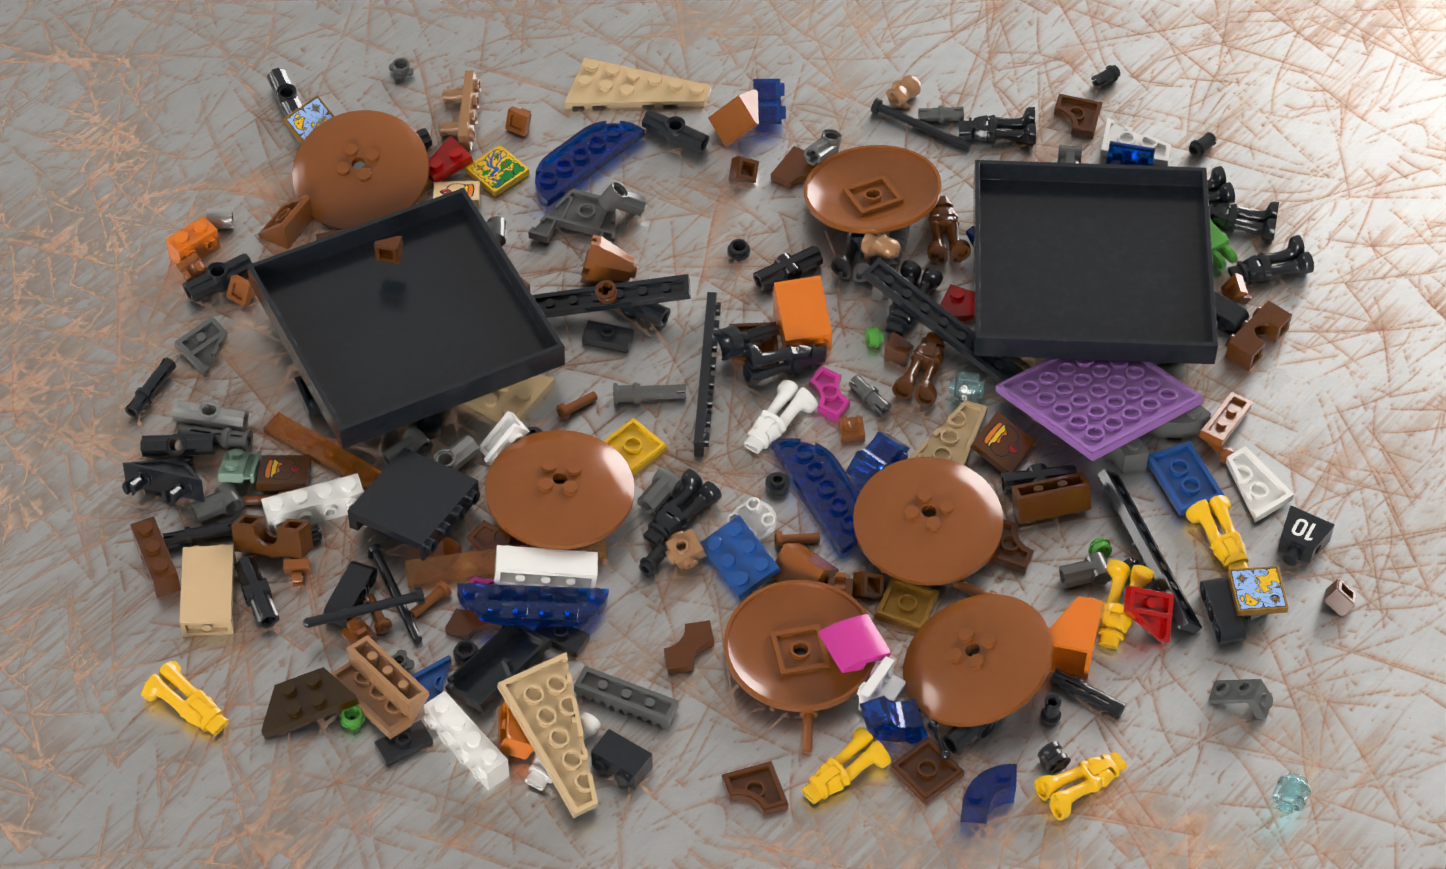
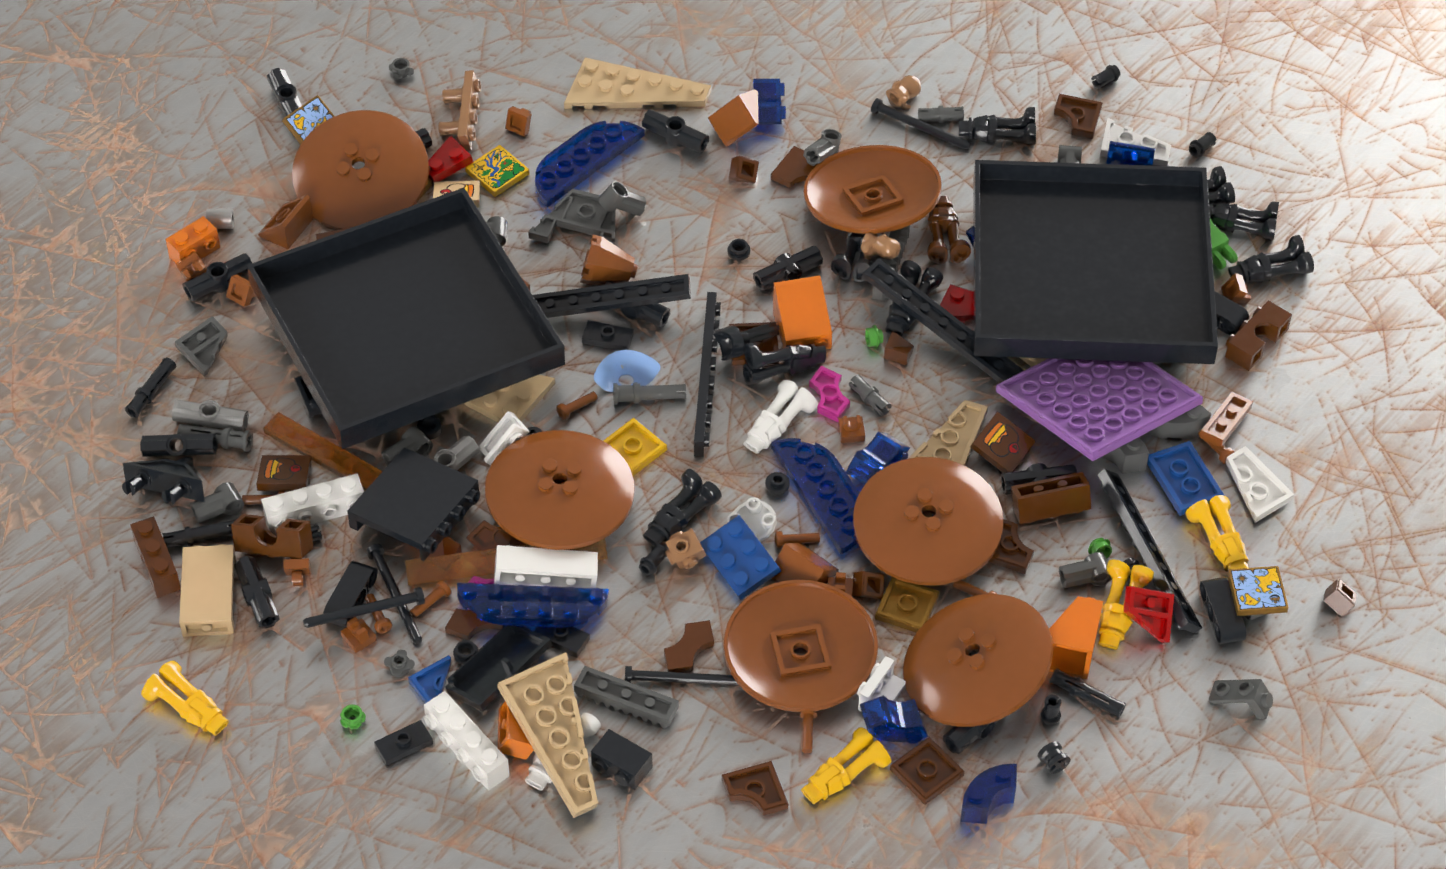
(239, 466): sand green plate -> none
(305, 700): dark brown wing -> none
(382, 686): medium nougat slope -> none
(389, 249): reddish brown slope -> none
(600, 289): reddish brown bush -> none
(634, 363): none -> light blue piece
(662, 487): dark grey piece -> none
(678, 677): none -> black bar
(854, 643): dark pink slope -> none
(928, 359): reddish brown piece -> none
(933, 725): black hinge -> none
(967, 387): clear light blue head -> none
(1092, 772): yellow piece -> none
(1291, 793): clear light blue head -> none
(1303, 536): black torso -> none

